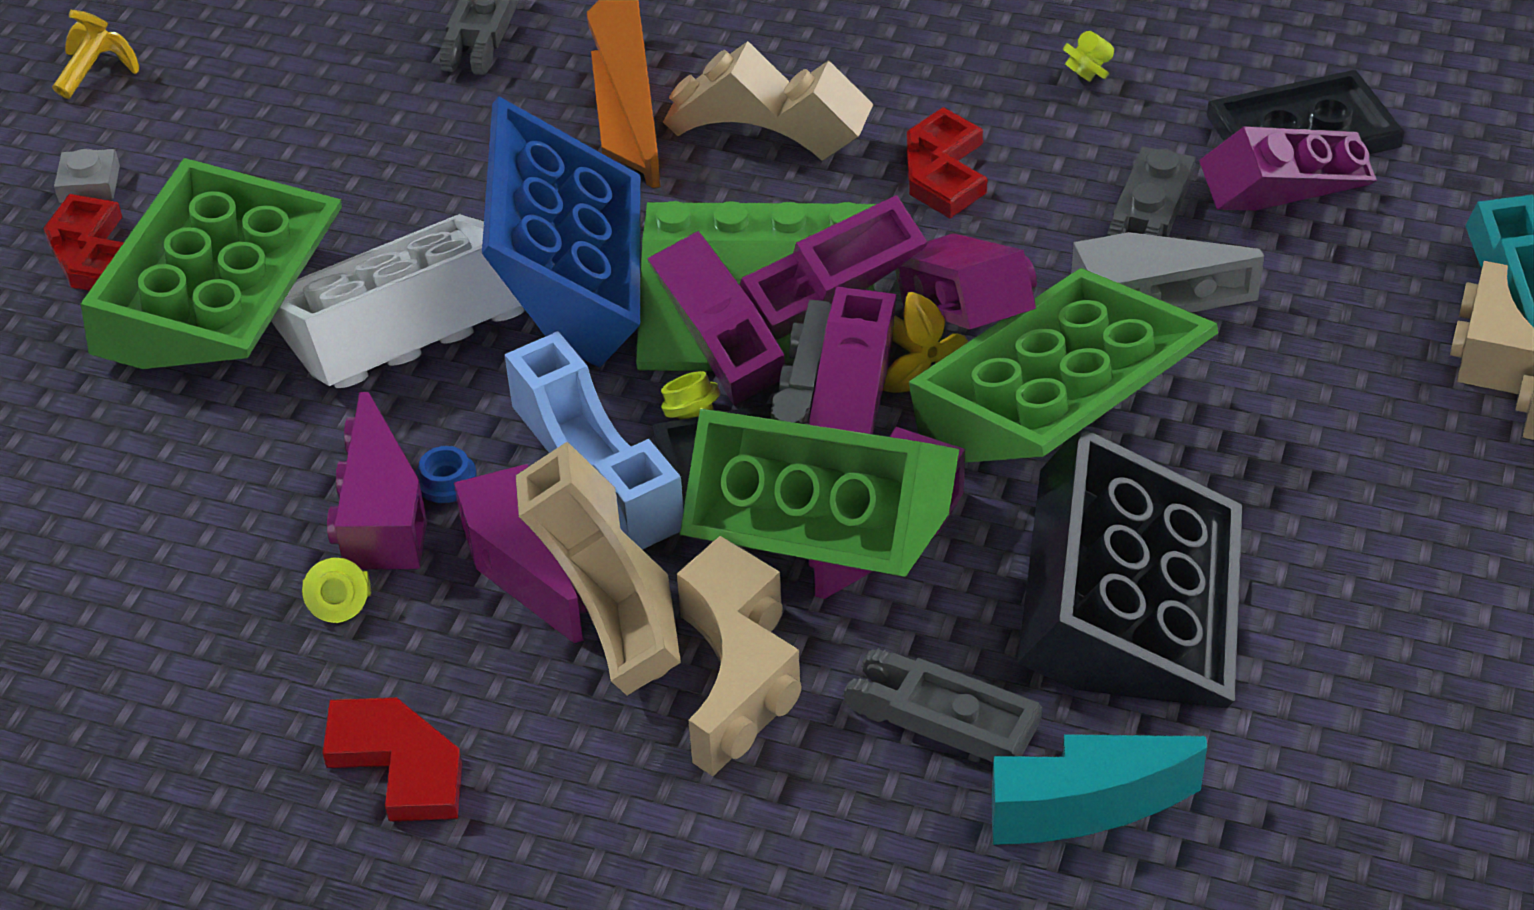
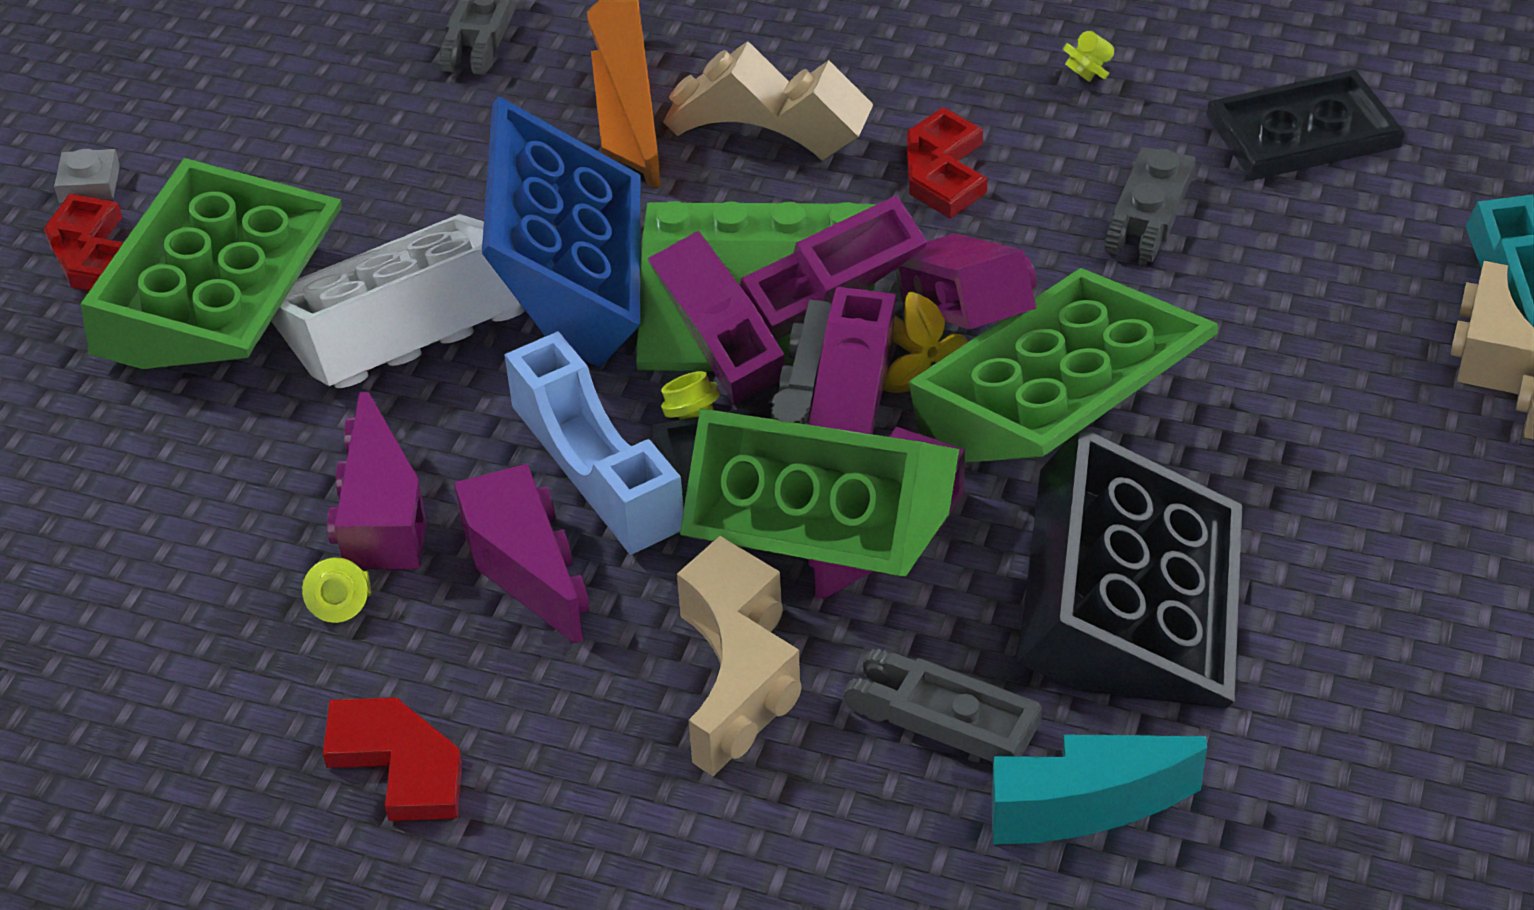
(86, 42): yellow plant -> none
(439, 471): blue plate -> none
(618, 582): tan arch -> none
(1174, 269): light grey slope -> none
(1283, 166): magenta slope -> none

